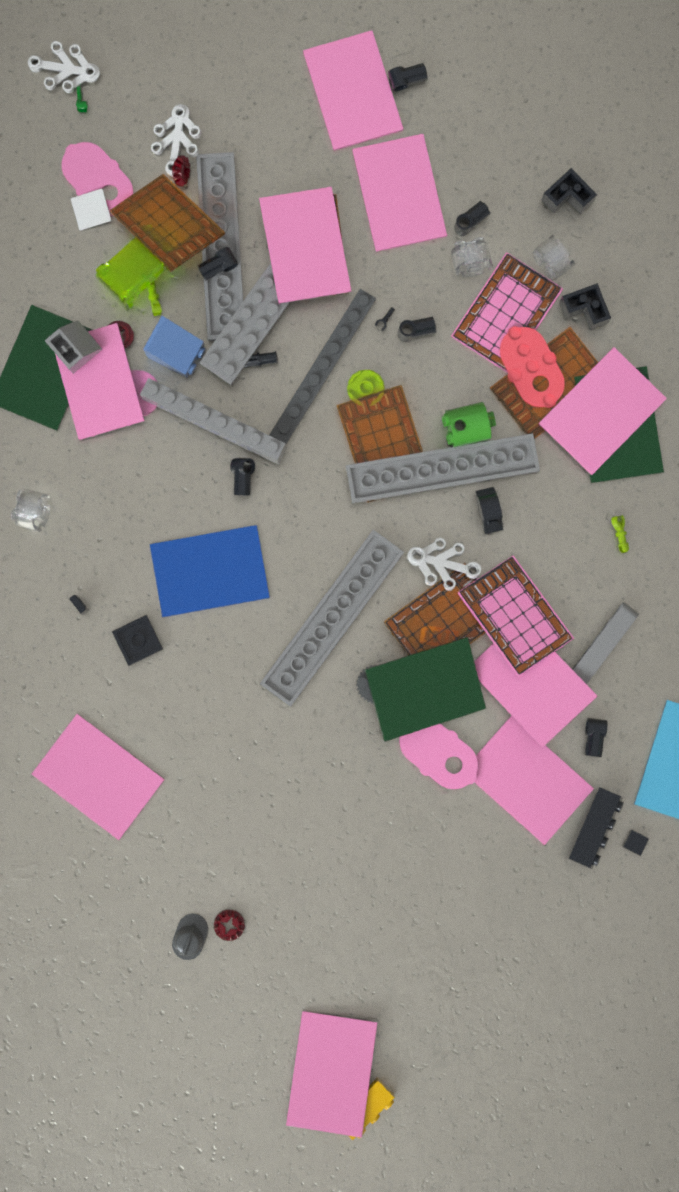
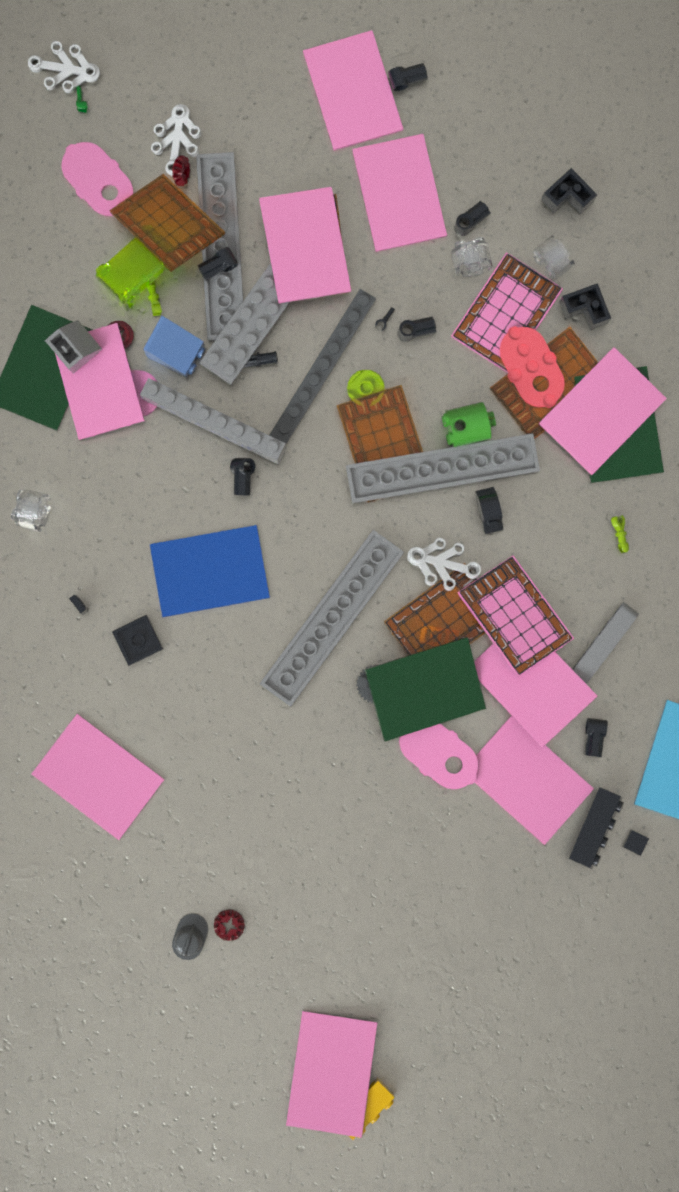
(91, 209): white sticker -> none

